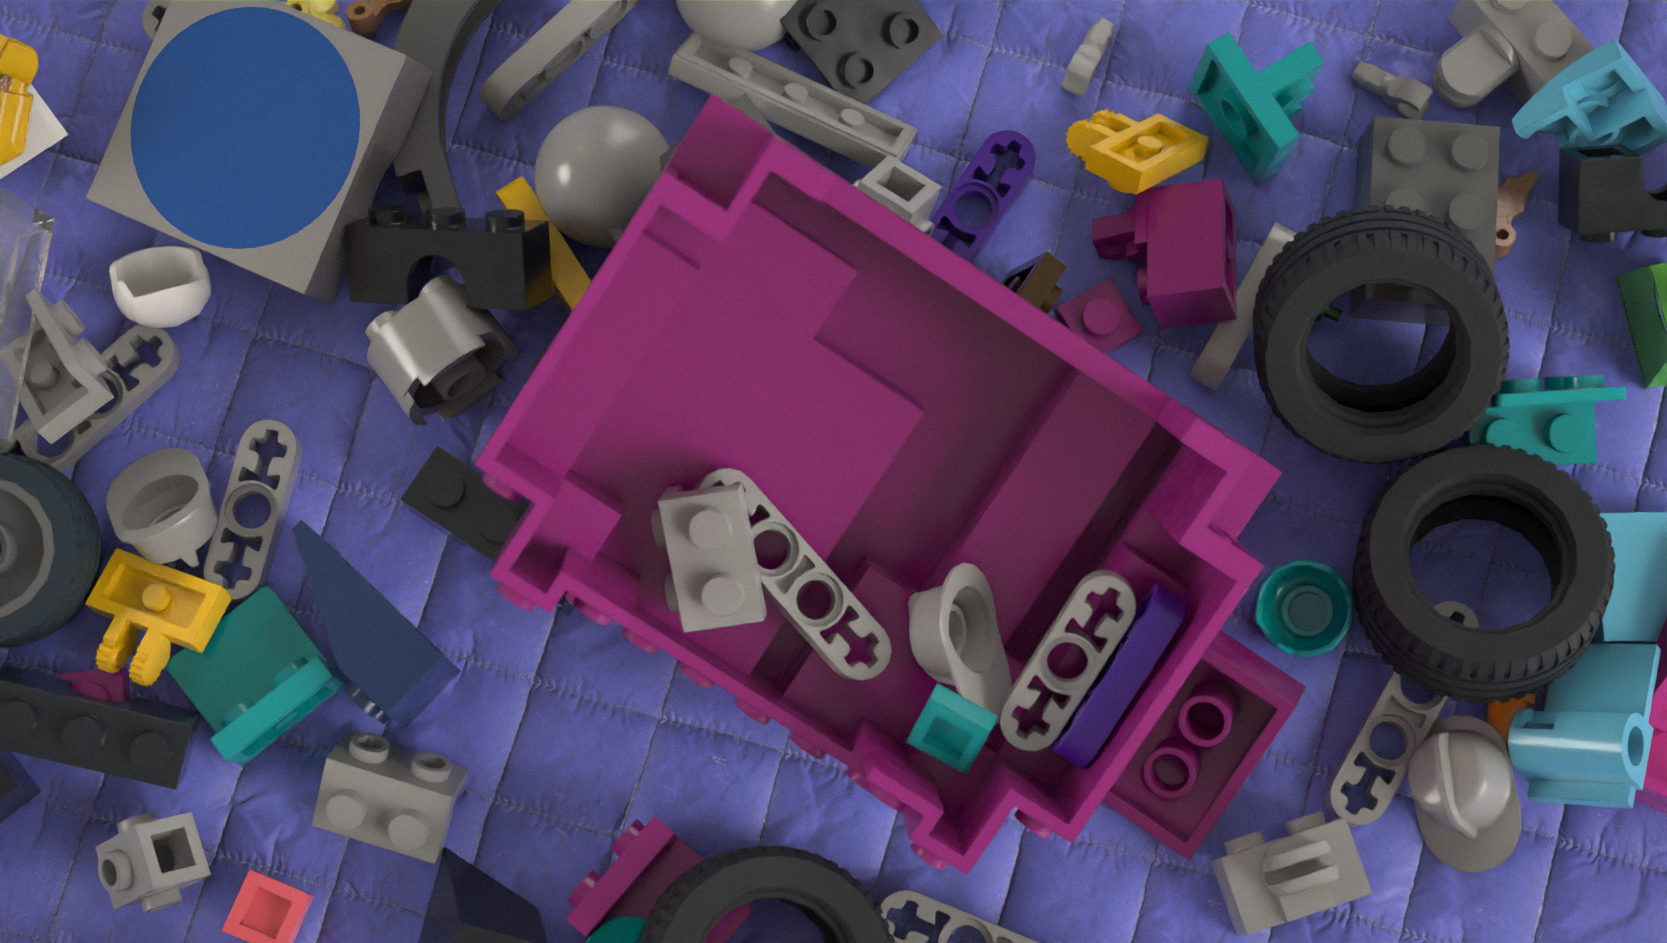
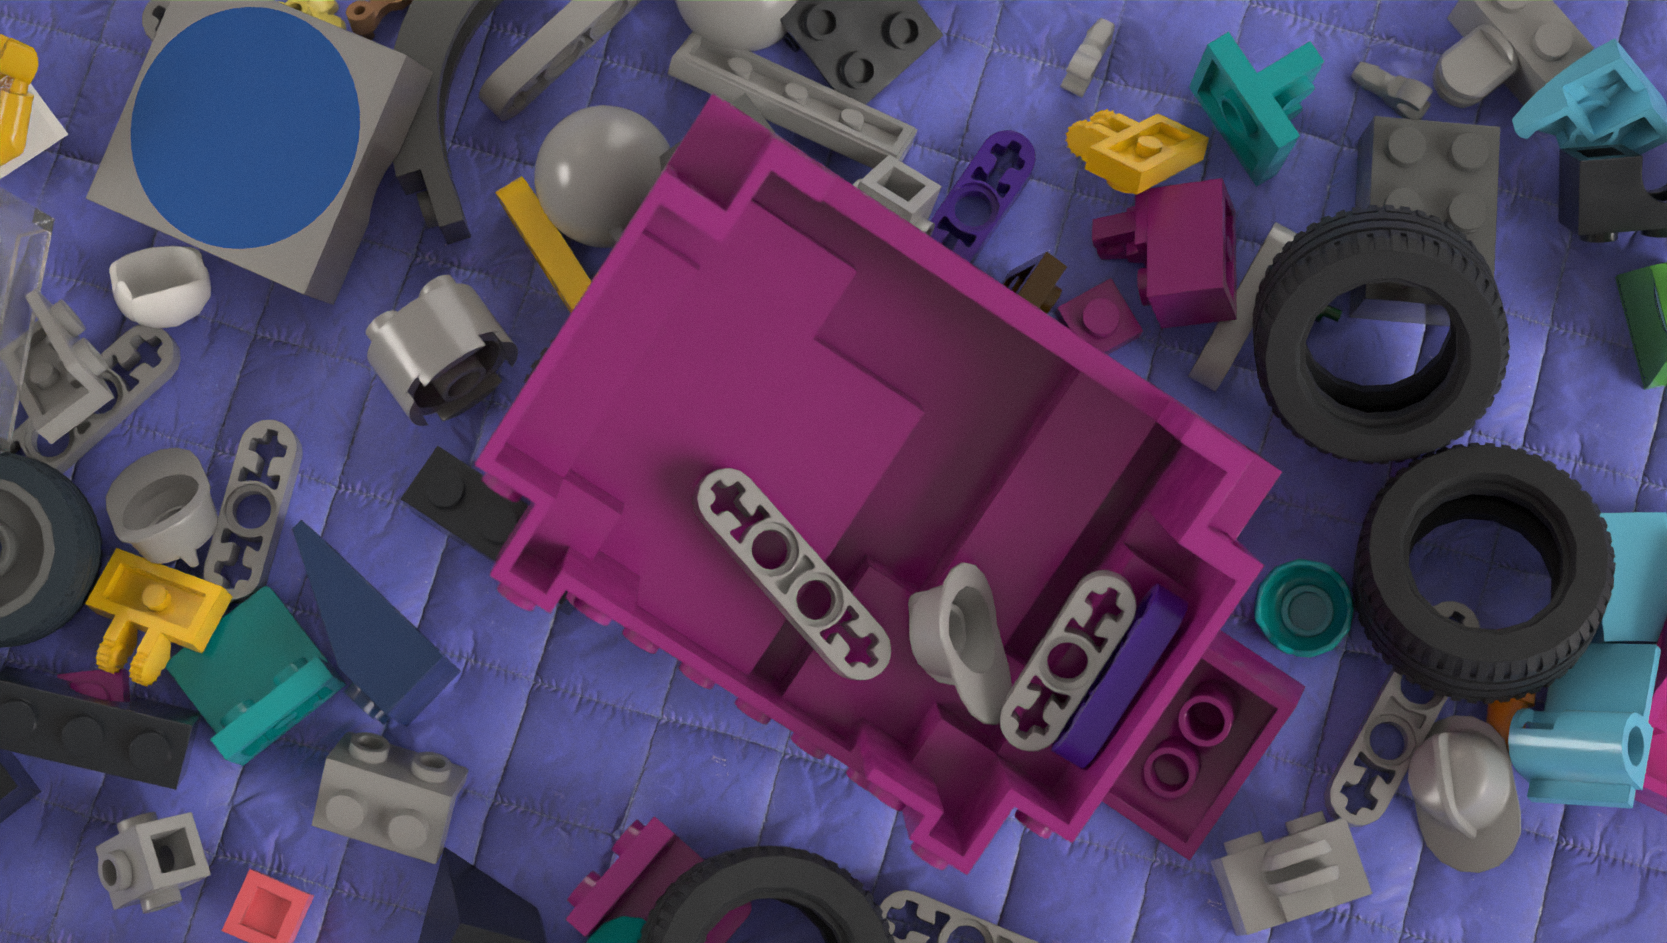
(499, 256): black arch -> none
(710, 557): light grey bracket -> none
(952, 729): teal tile -> none
(1510, 207): medium nougat piece -> none
(1548, 421): teal bracket -> none

